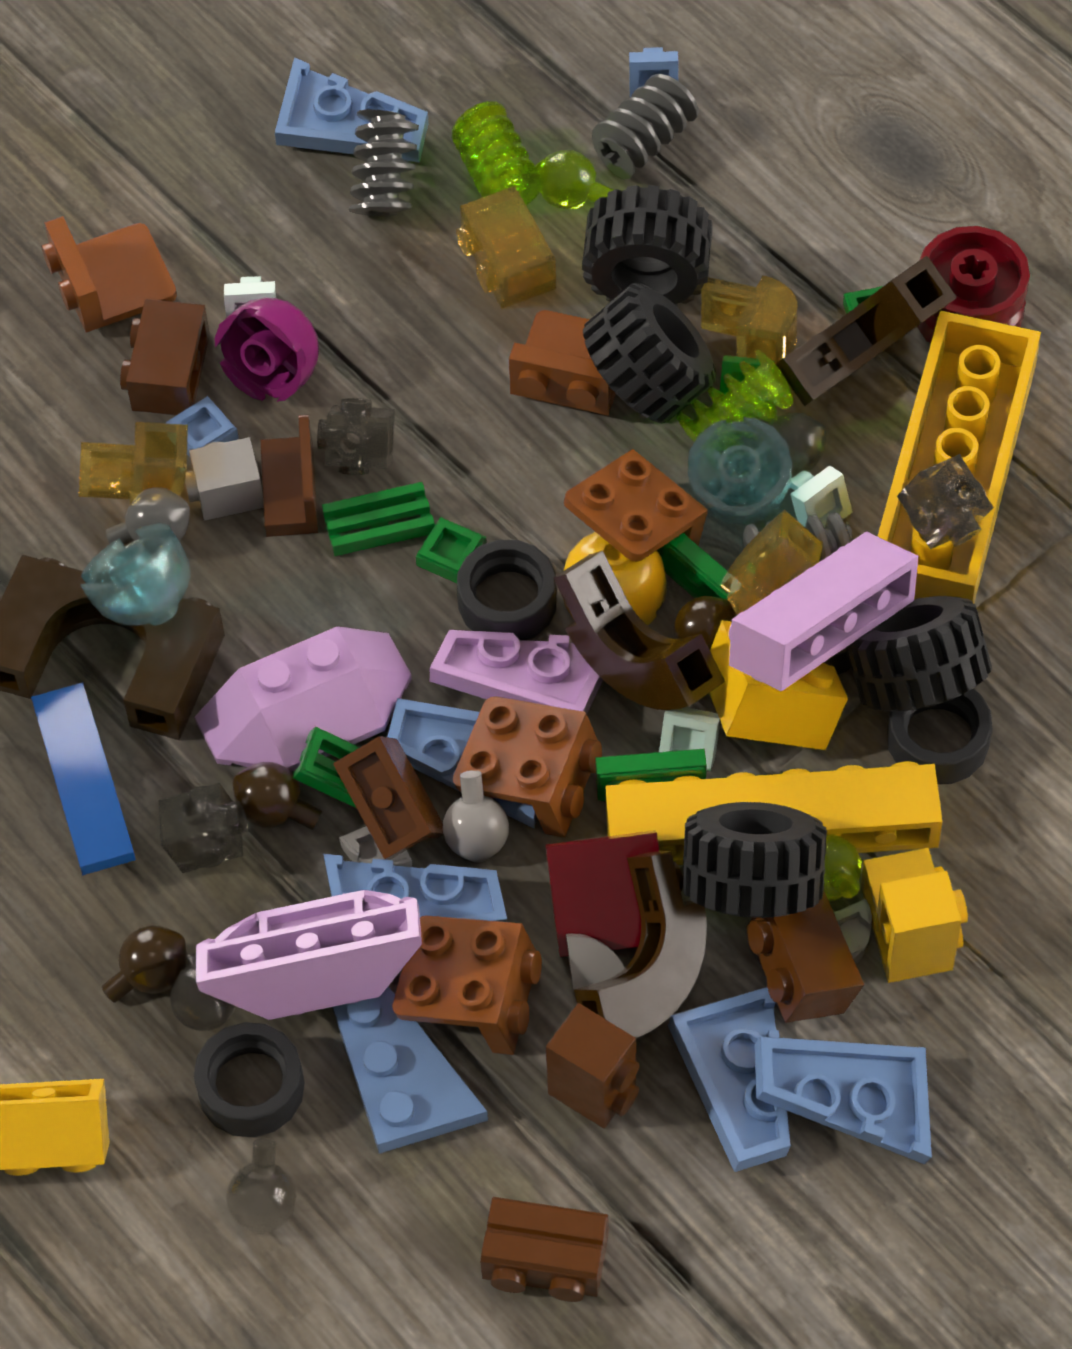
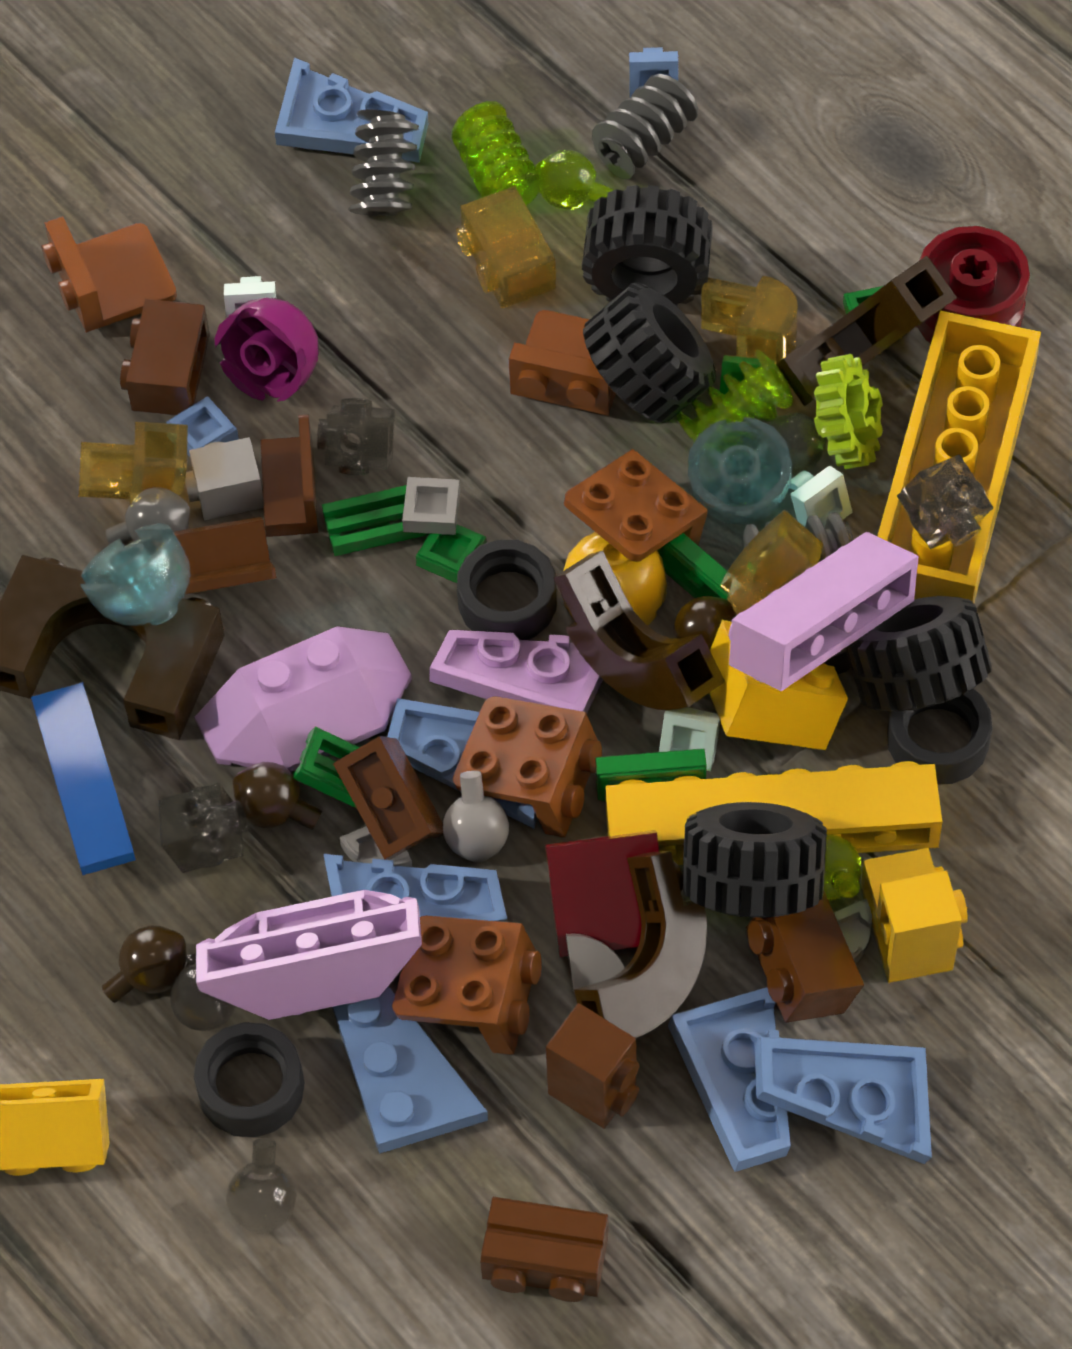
(227, 554): none -> reddish brown panel
(431, 505): none -> light grey tile
(848, 411): none -> lime gear

